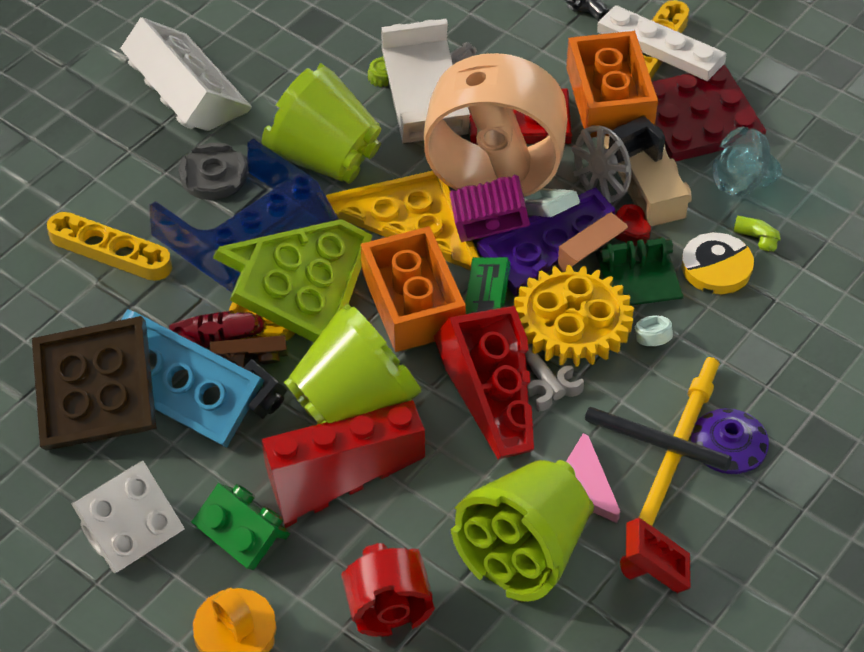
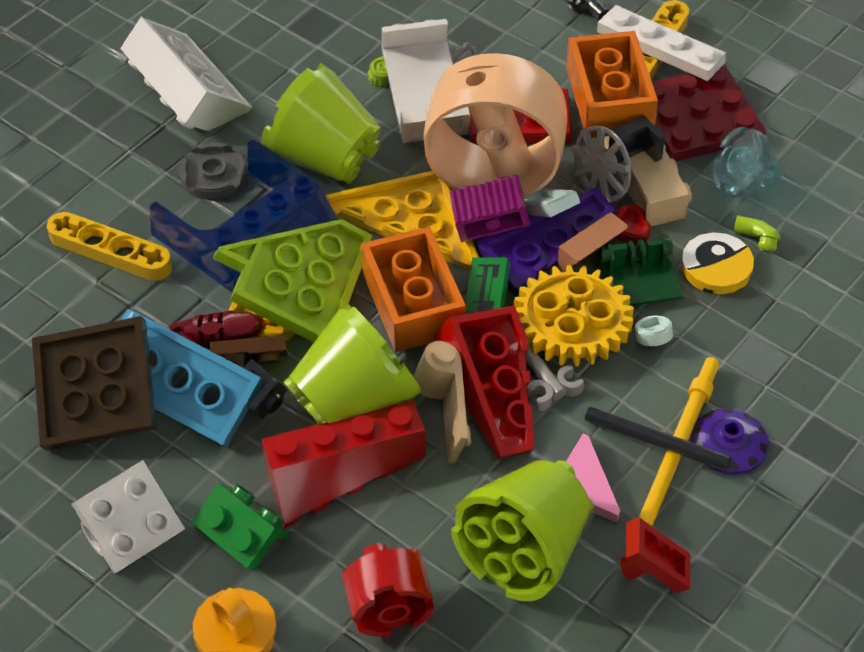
(442, 378): none -> tan door

